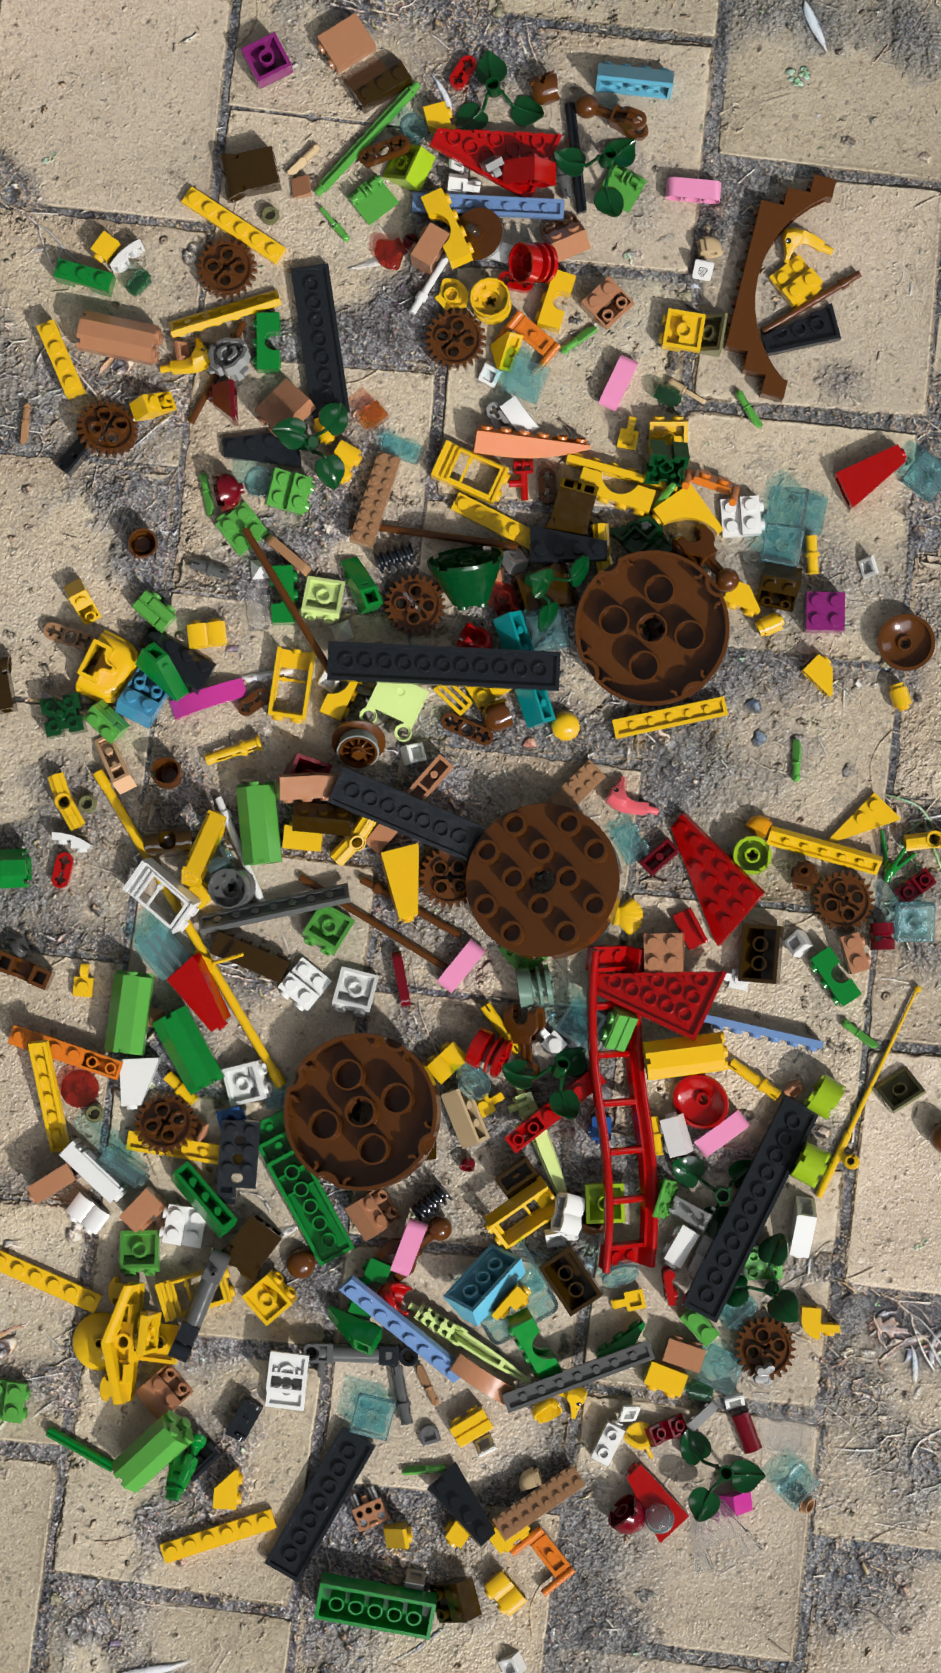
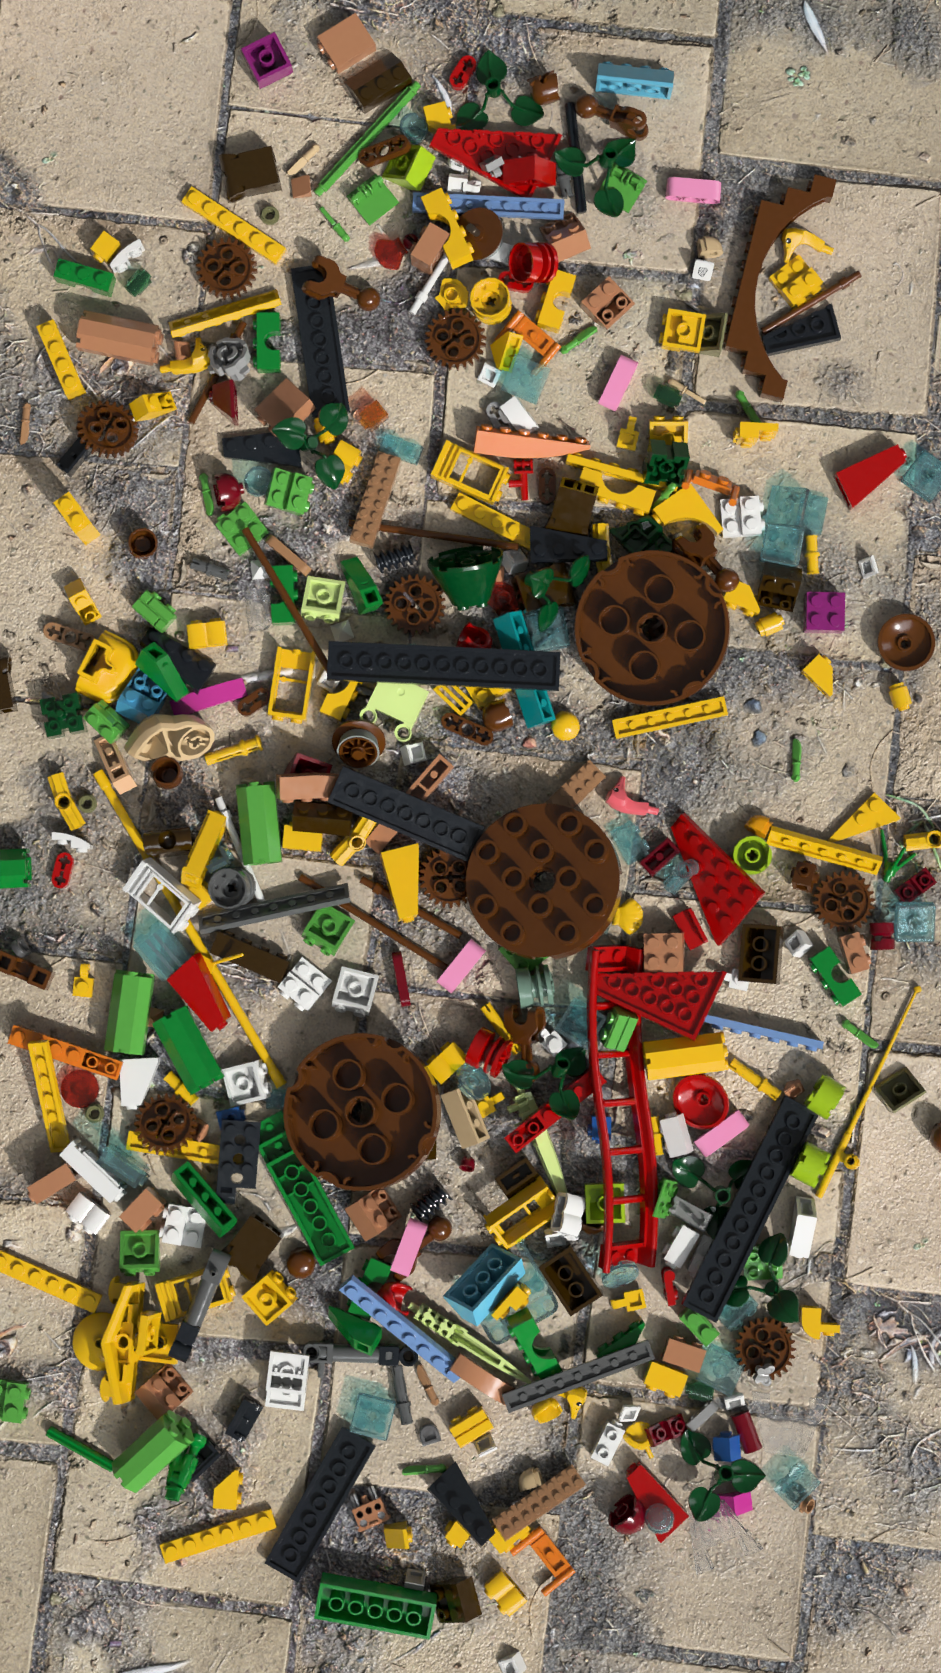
(76, 518): none -> yellow door
(172, 736): none -> tan piece
(334, 284): none -> reddish brown piece
(680, 876): none -> clear light blue piece
(726, 1447): none -> blue brick
(748, 433): none -> yellow plate

